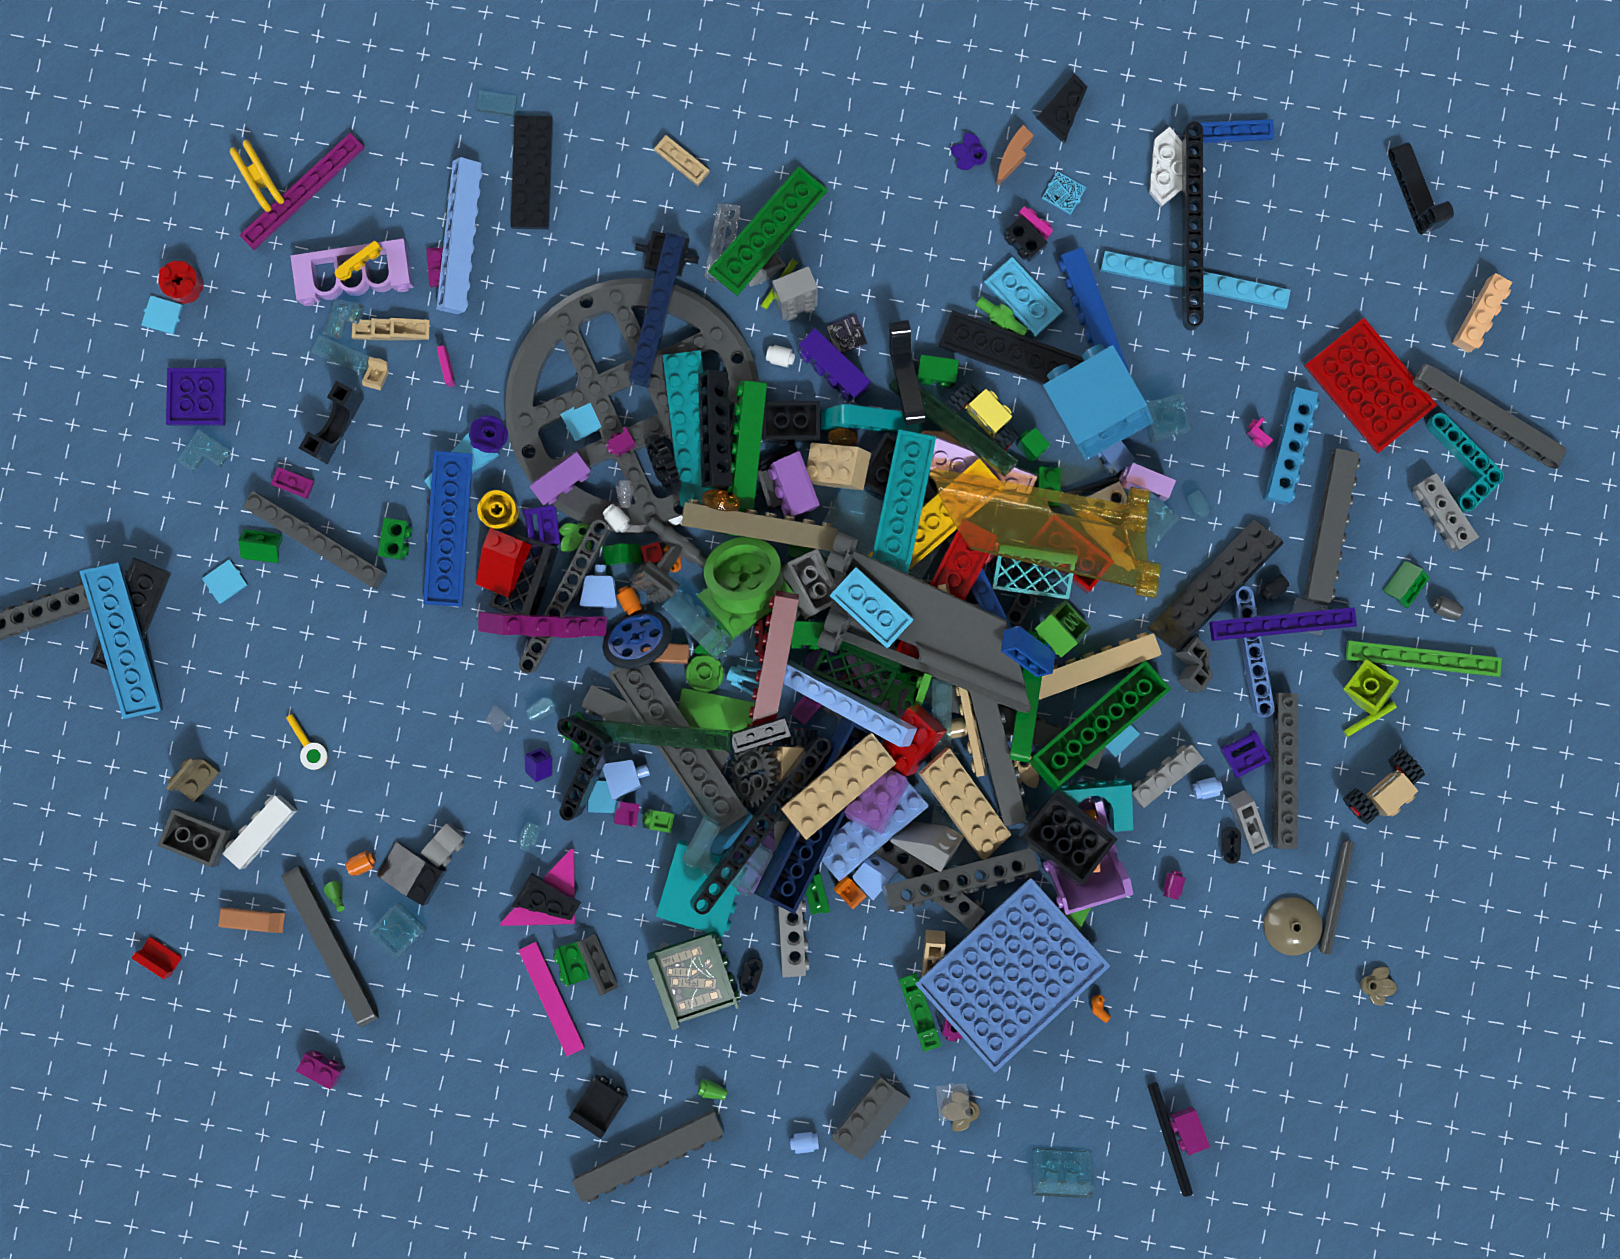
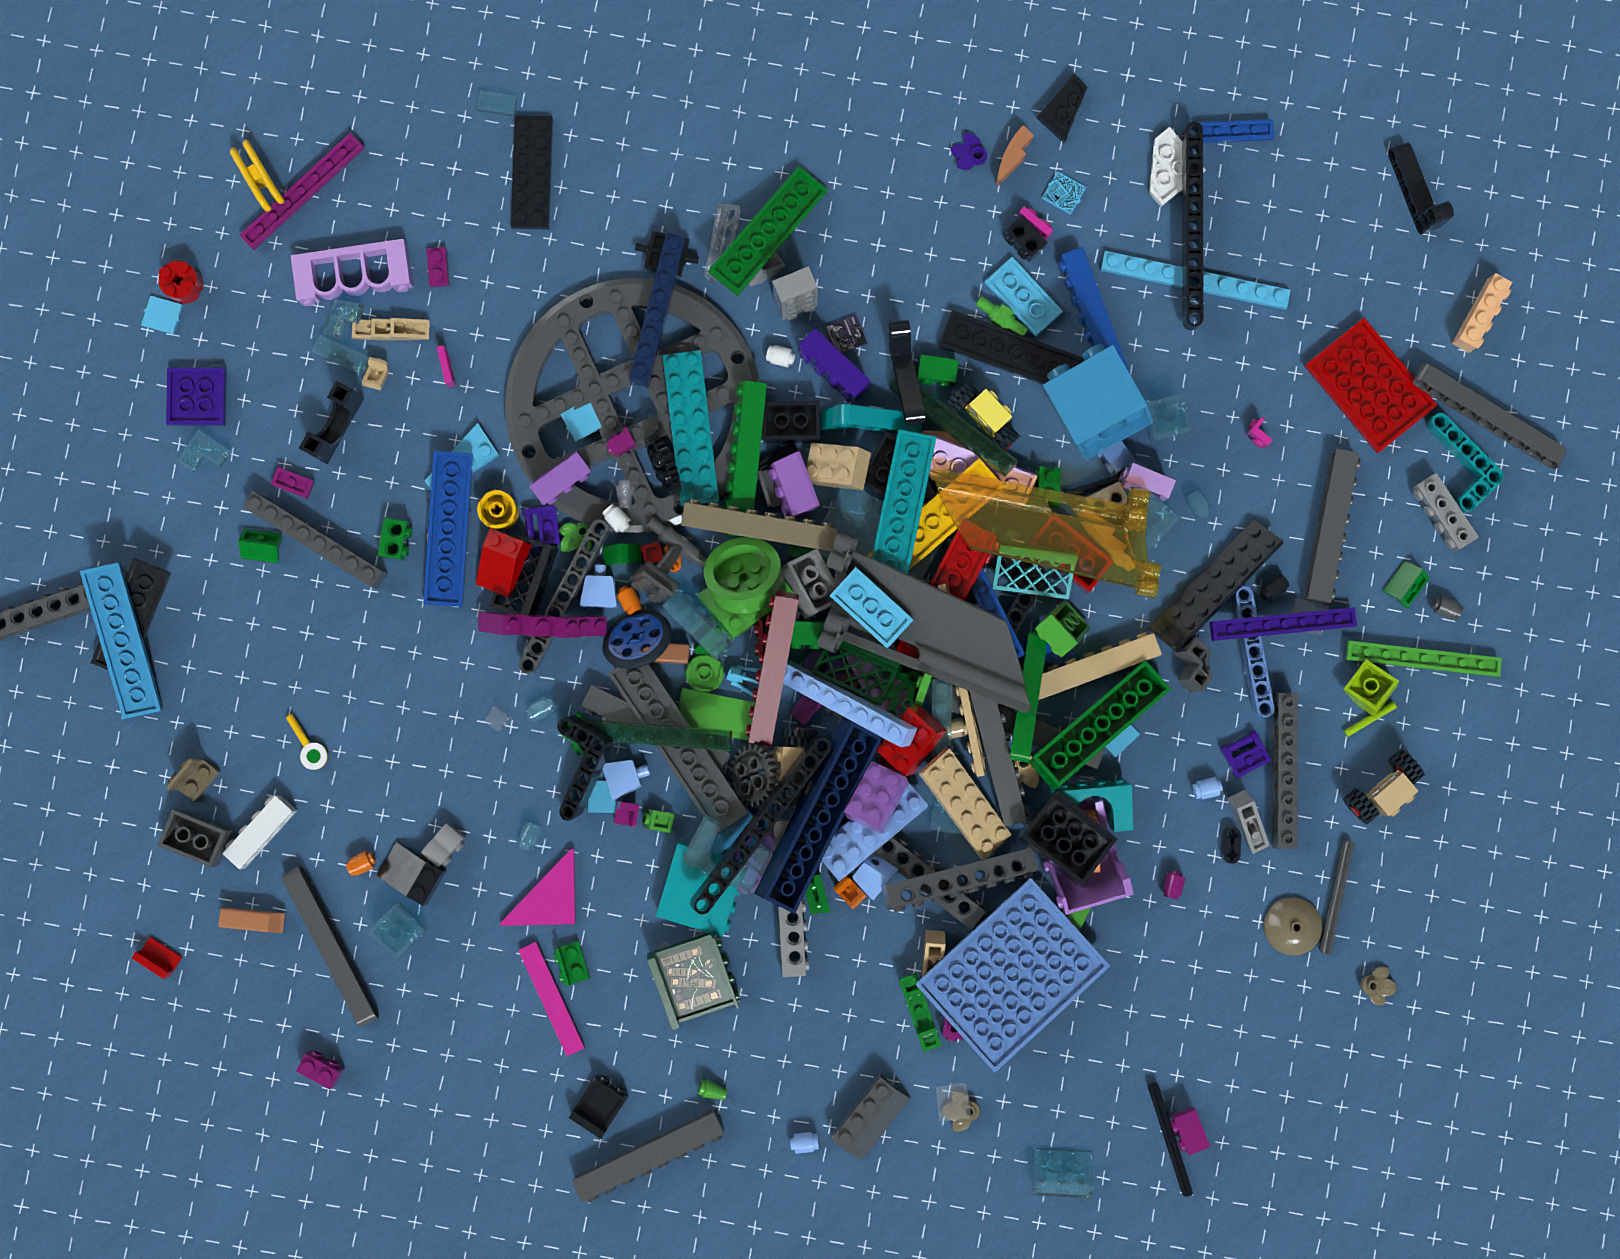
(224, 581): medium azure piece -> none
(334, 892): bright green cone -> none
(358, 261): yellow hinge -> none
(459, 235): light blue brick -> none
(484, 443): dark purple plate -> none
(538, 764): dark purple panel -> none
(546, 898): black wing -> none
(597, 964): dark grey plate -> none
(681, 160): tan plate -> none
(713, 416): black brick -> none
(721, 500): clear orange tile -> none
(756, 977): black beam -> none
(760, 734): plate -> none
(770, 297): lime bar -> none
(838, 786): tan plate -> none
(842, 437): clear orange gear -> none
(929, 842): light grey slope -> none
(1028, 651): blue brick -> none
(1032, 444): green brick -> none
(1097, 1008): orange arm -> none
(1166, 775): light grey brick -> none
(1274, 491): dark azure brick -> none

